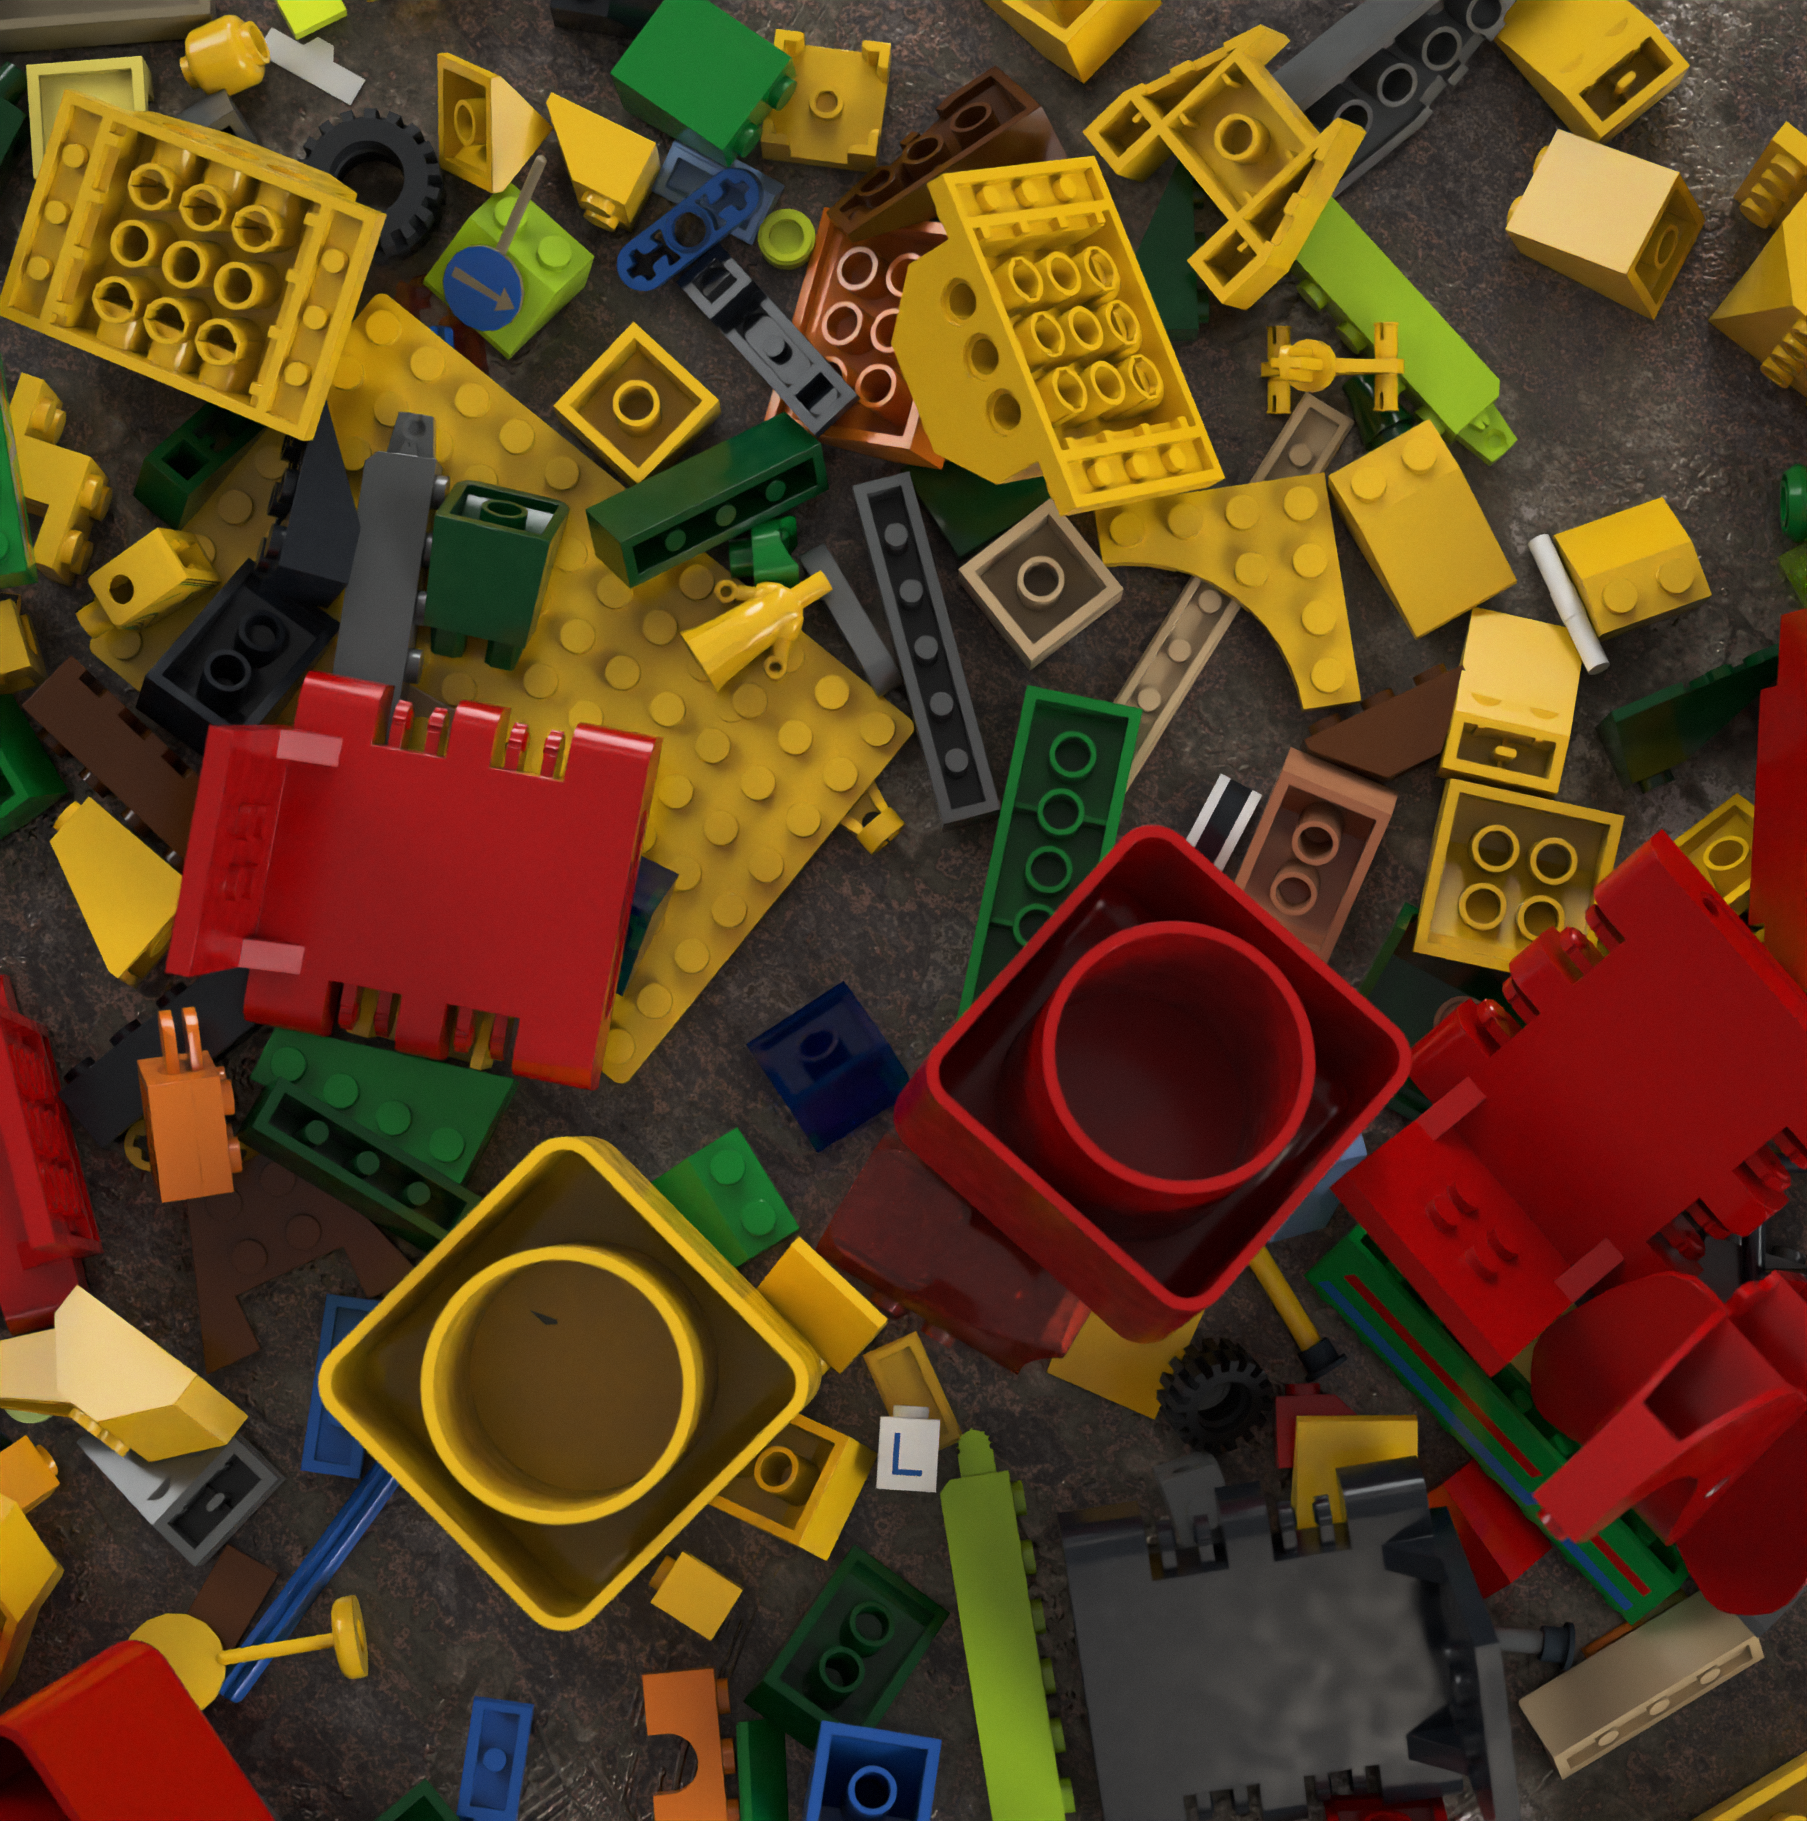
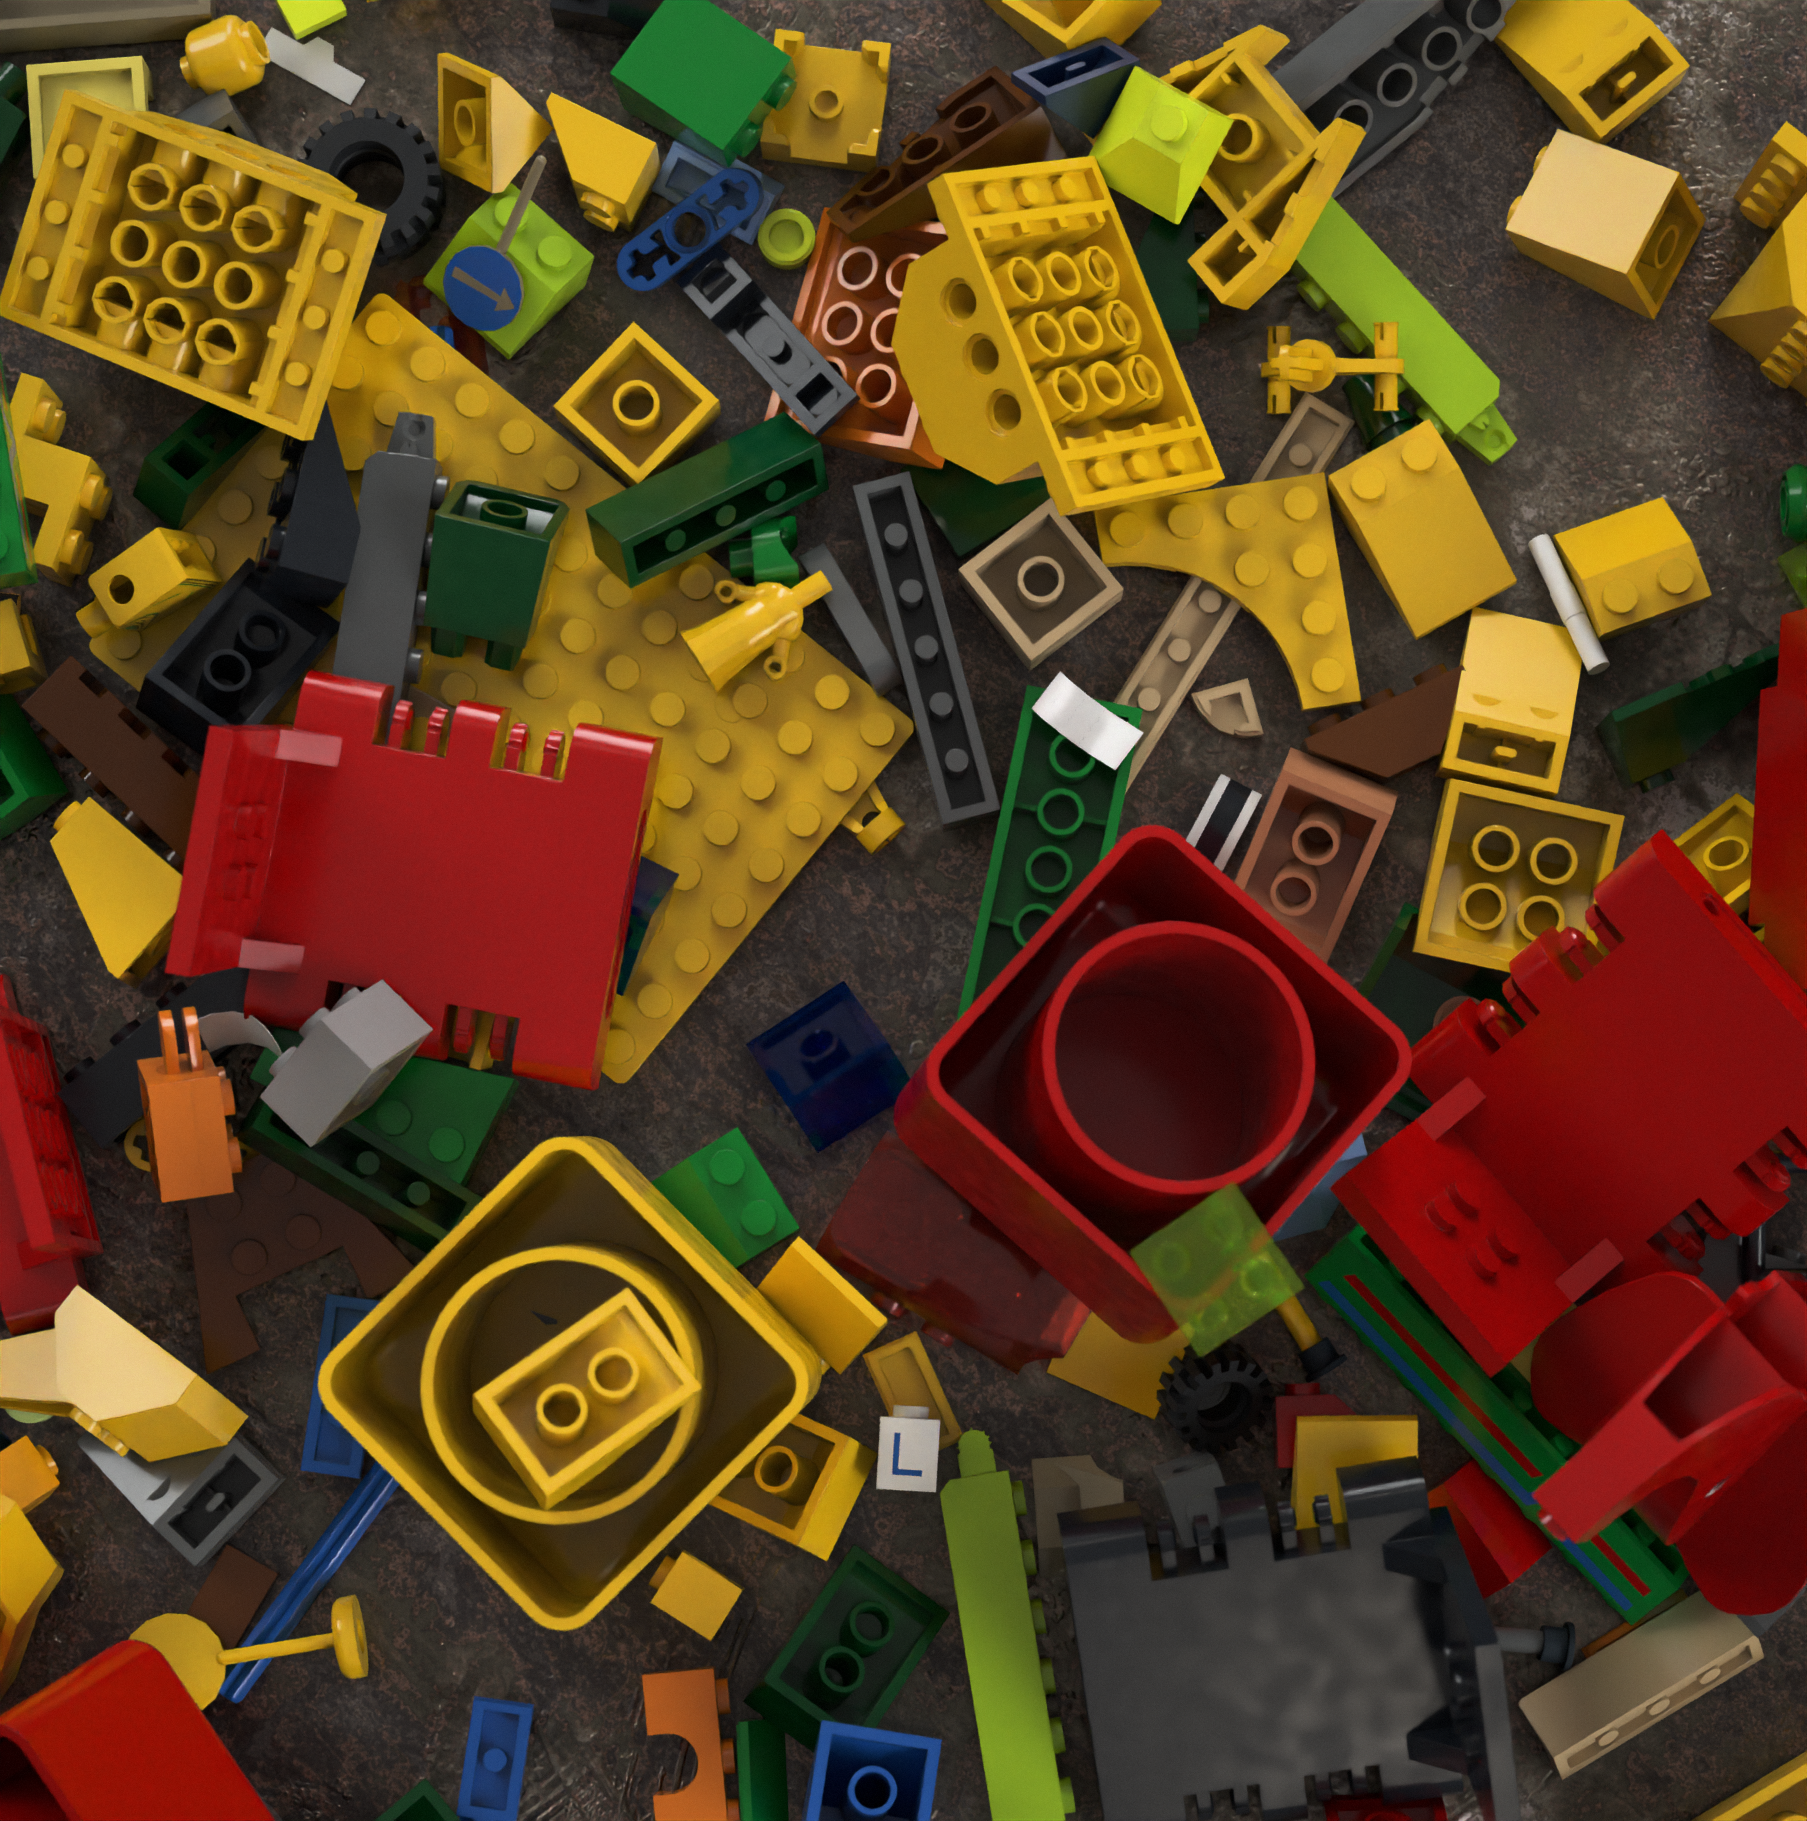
(231, 1028): none -> white sticker
(344, 1061): none -> light grey brick
(584, 1398): none -> yellow slope
(1066, 1486): none -> dark tan slope
(1080, 82): none -> slope
(1086, 722): none -> white sticker
(1158, 144): none -> neon yellow slope
(1217, 1269): none -> clear neon green hinge
(1230, 709): none -> tan tile

